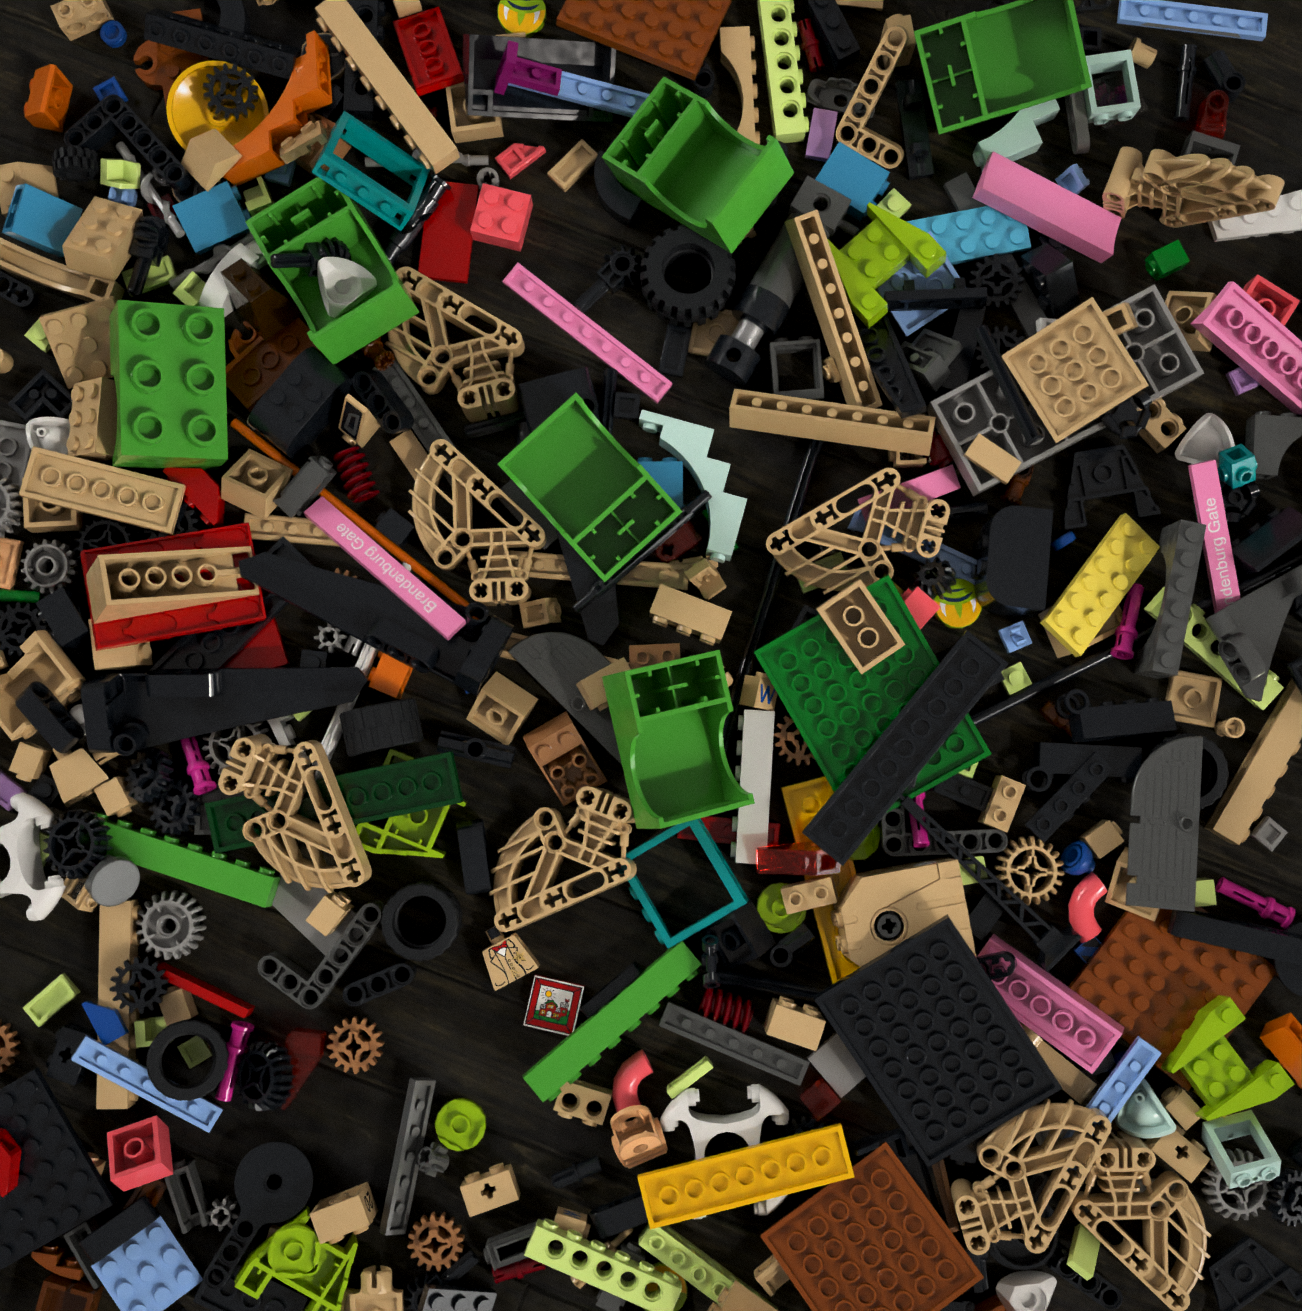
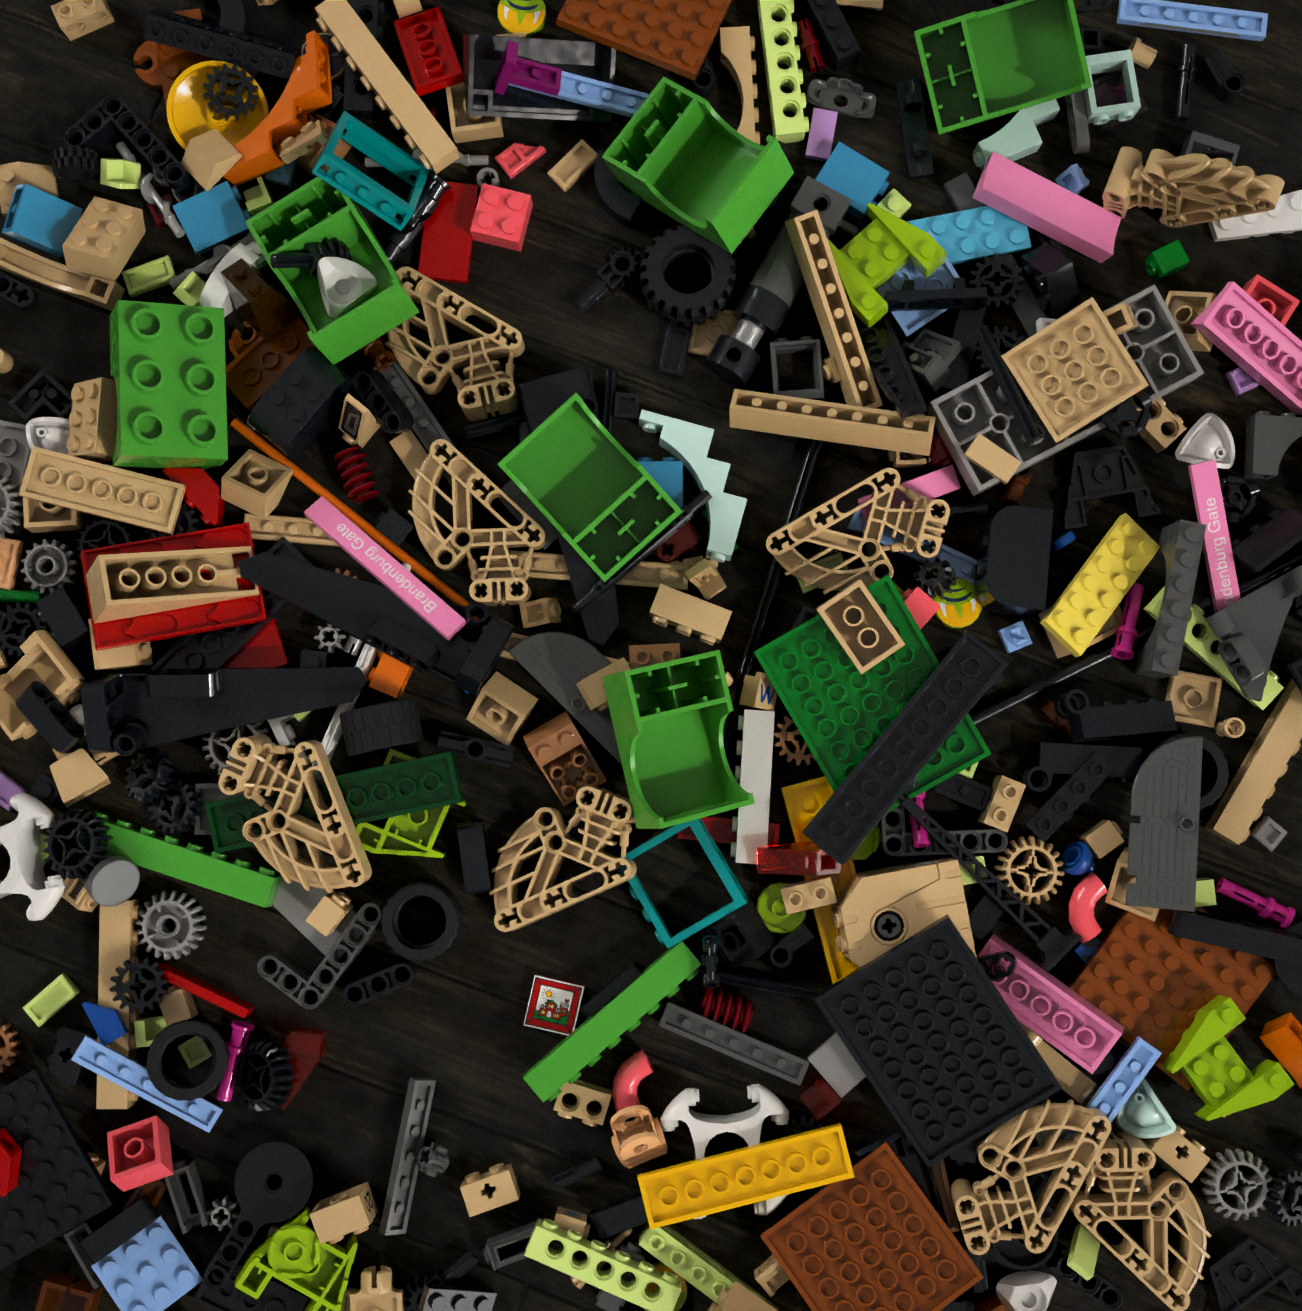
(30, 761): tan brick -> none
(37, 336): yellowish green plate -> none
(48, 98): orange slope -> none
(53, 1259): dark orange slope -> none
(81, 340): tan plate -> none
(109, 87): blue tile -> none
(113, 34): blue tile -> none
(115, 797): tan brick -> none
(123, 196): light blue tile -> none
(147, 249): black gear -> none
(197, 767): dark pink pin -> none
(306, 486): dark grey window -> none
(355, 1056): medium nougat gear -> none
(446, 1239): medium nougat gear -> none
(460, 1124): lime tile -> none
(507, 958): tan torso -> none
(517, 1269): dark red pin -> none
(587, 333): bright pink tile -> none
(689, 1077): yellowish green tile -> none
(794, 1023): tan brick -> none
(869, 100): tan beam -> none
(896, 38): tan brick -> none
(1015, 678): yellowish green plate -> none
(1180, 1106): tan brick -> none
(1211, 120): clear red piece -> none
(1236, 1126): light aqua window -> none
(1237, 466): teal brick -> none

